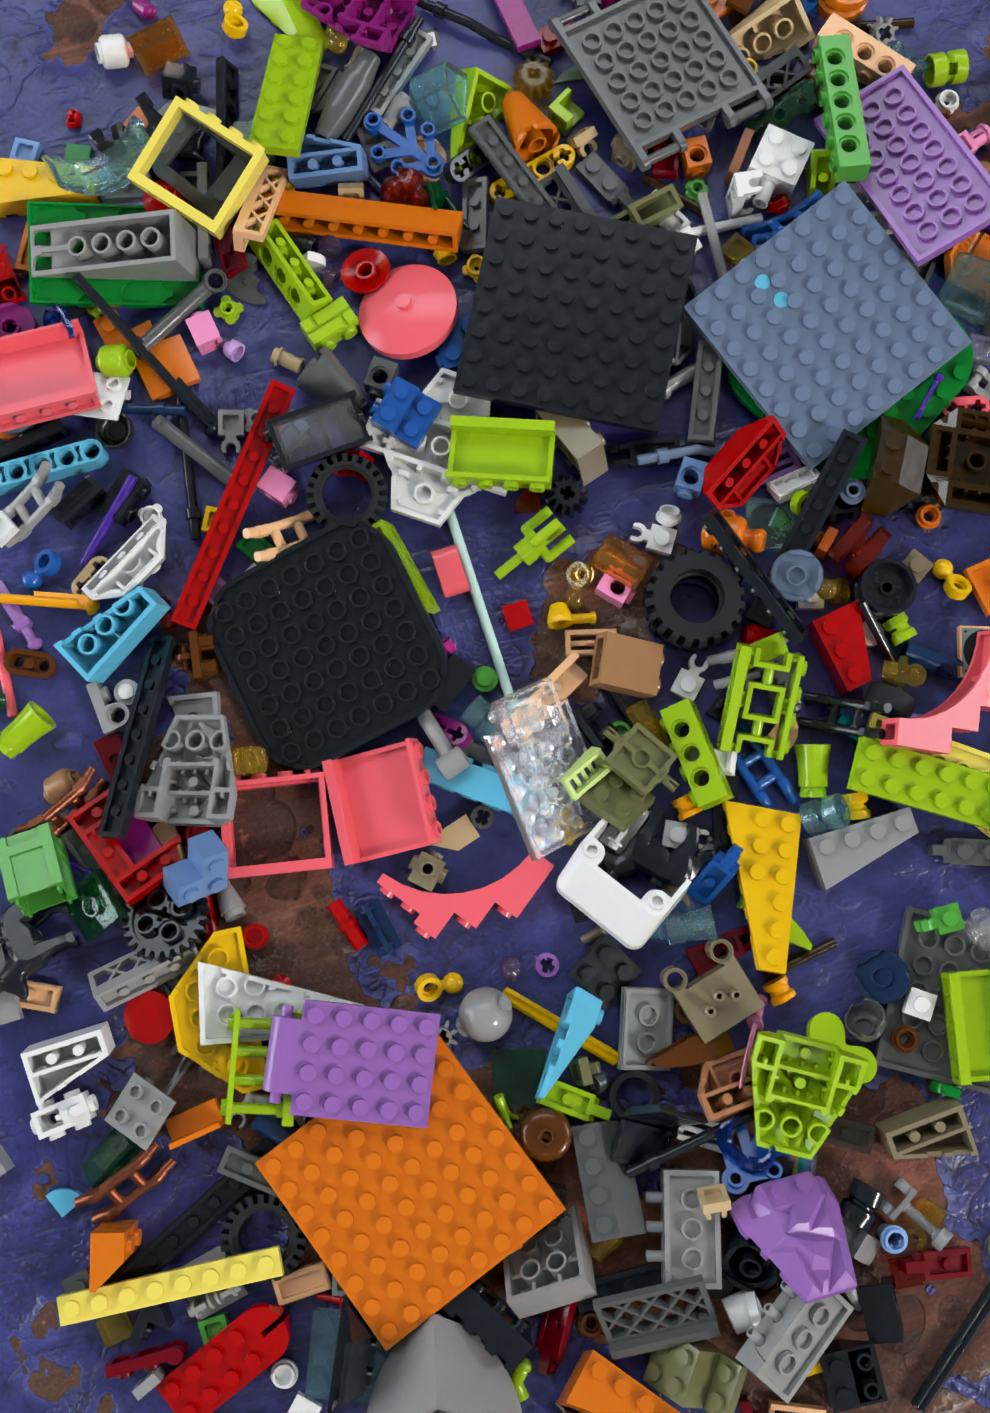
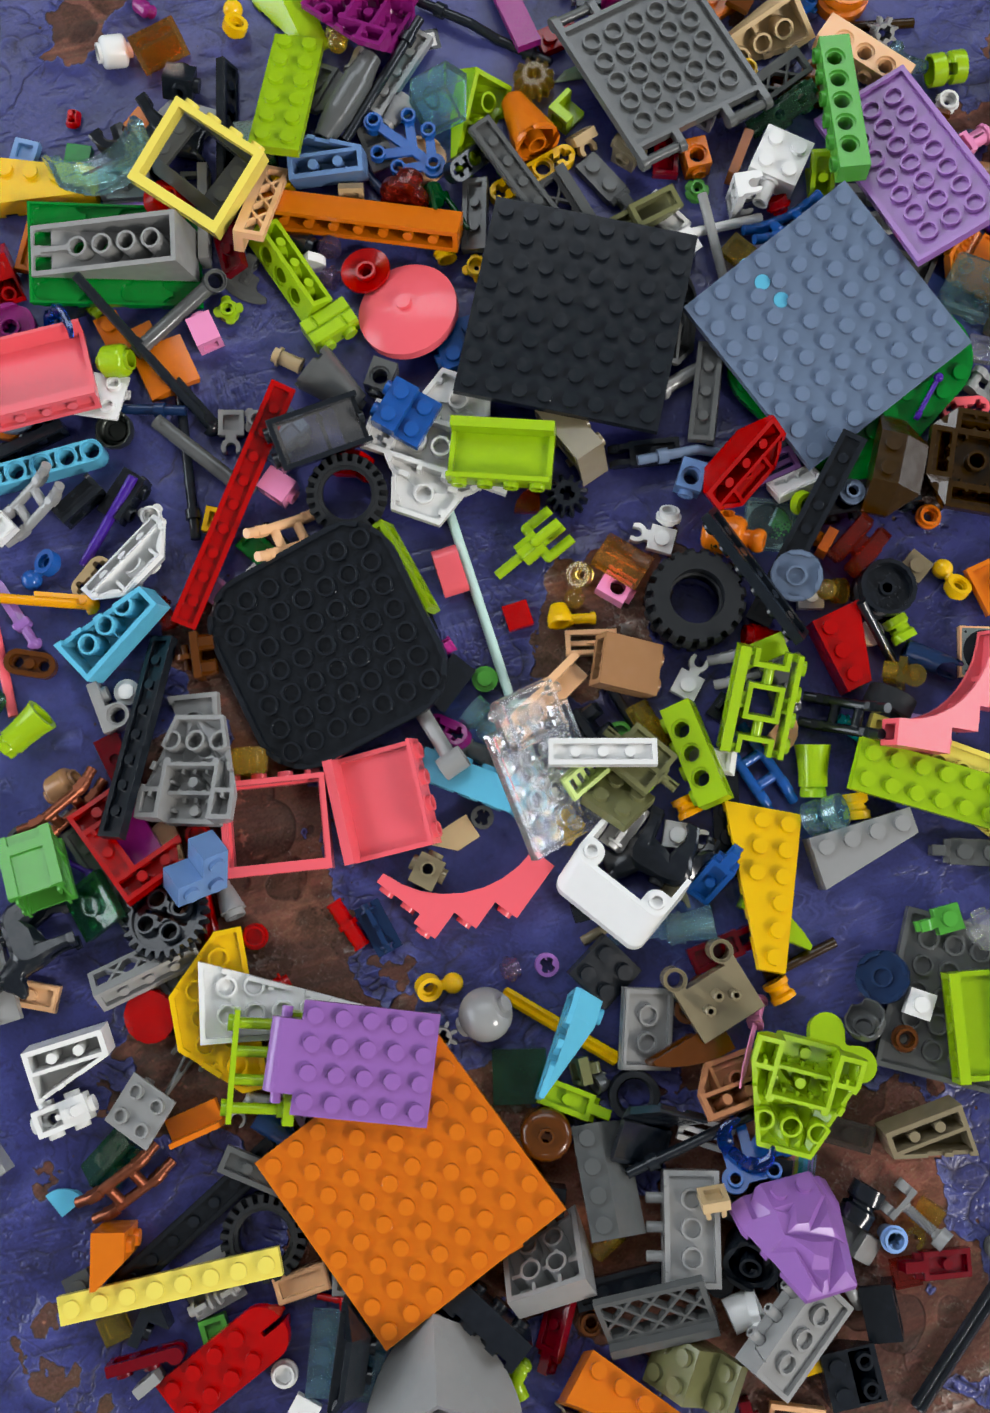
(233, 350): lavender hinge -> none
(503, 1110): lime bar -> none
(602, 752): none -> white plate
(688, 203): dark brown bar -> none
(945, 1089): green tile -> none

